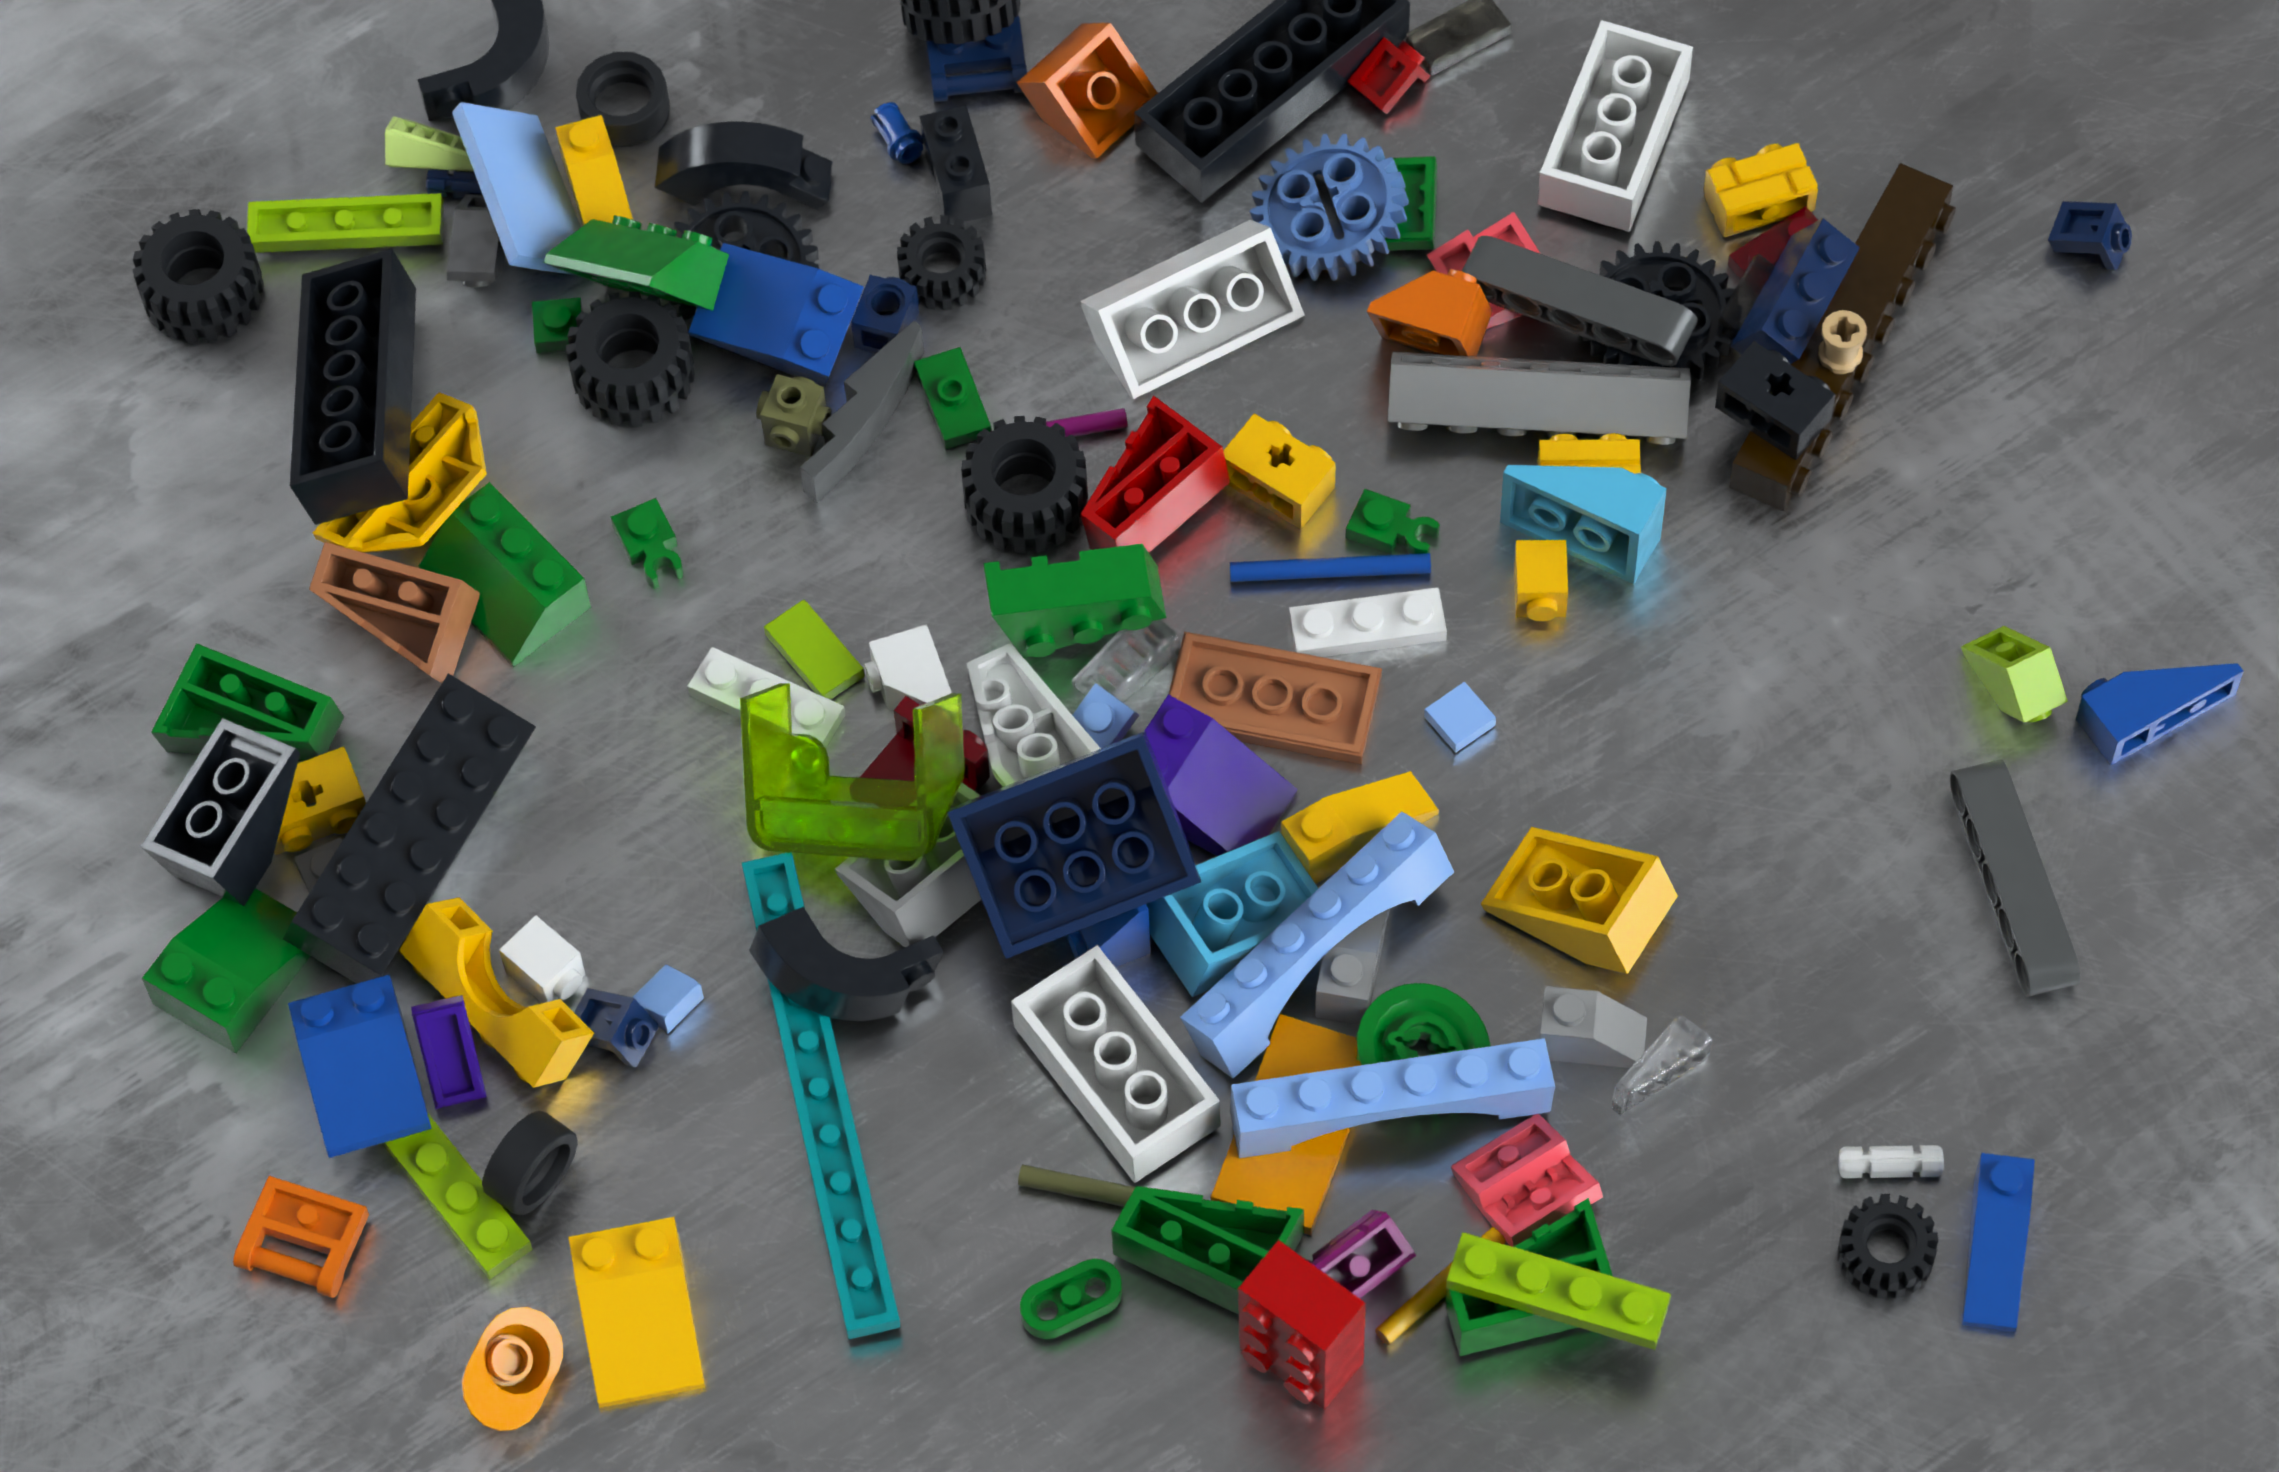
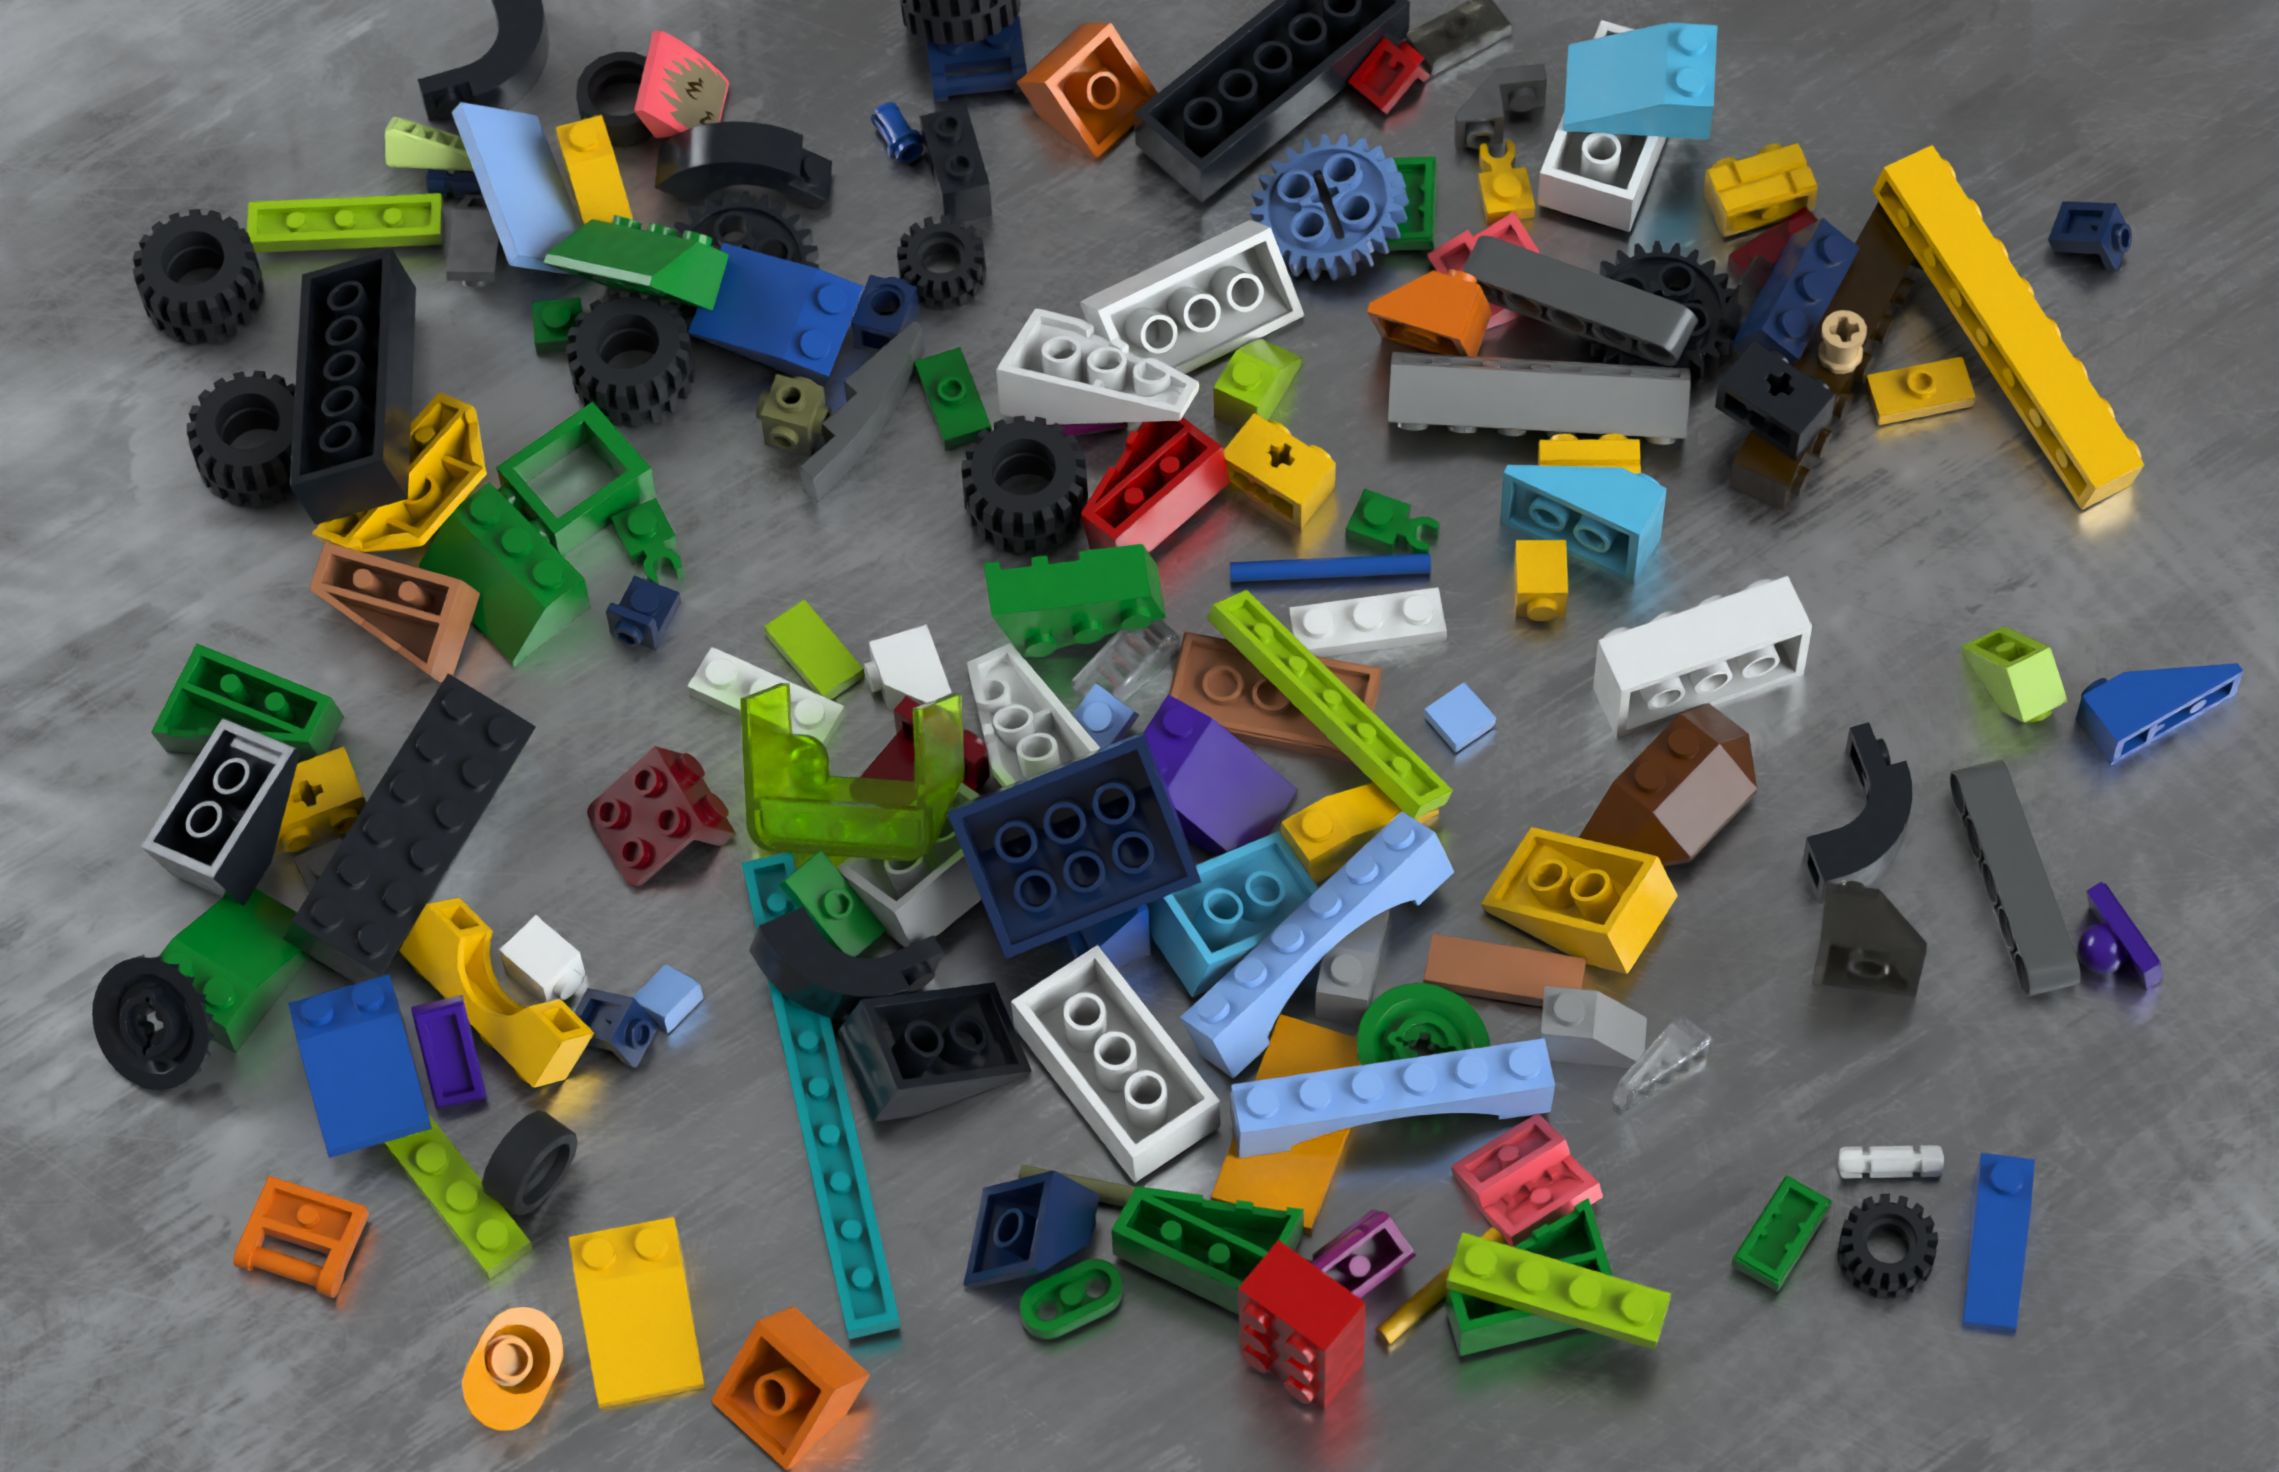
(130, 1042): none -> black gear
(227, 414): none -> black tyre
(592, 515): none -> green window
(643, 613): none -> dark blue bracket
(657, 813): none -> dark red bracket
(678, 88): none -> slope
(789, 1386): none -> orange slope
(832, 905): none -> green plate
(931, 1049): none -> black slope
(1029, 1227): none -> dark blue slope
(1078, 377): none -> white wedge
(1254, 382): none -> lime slope
(1329, 704): none -> lime plate
(1499, 970): none -> nougat tile
(1503, 186): none -> yellow plate
(1507, 88): none -> flat silver slope
(1643, 82): none -> medium azure slope
(1678, 789): none -> reddish brown wedge
(1701, 655): none -> white brick
(1781, 1233): none -> green plate
(1866, 943): none -> clear smoke slope
(1872, 840): none -> black arch
(1920, 390): none -> yellow plate
(2008, 327): none -> yellow brick
(2116, 940): none -> dark purple tile

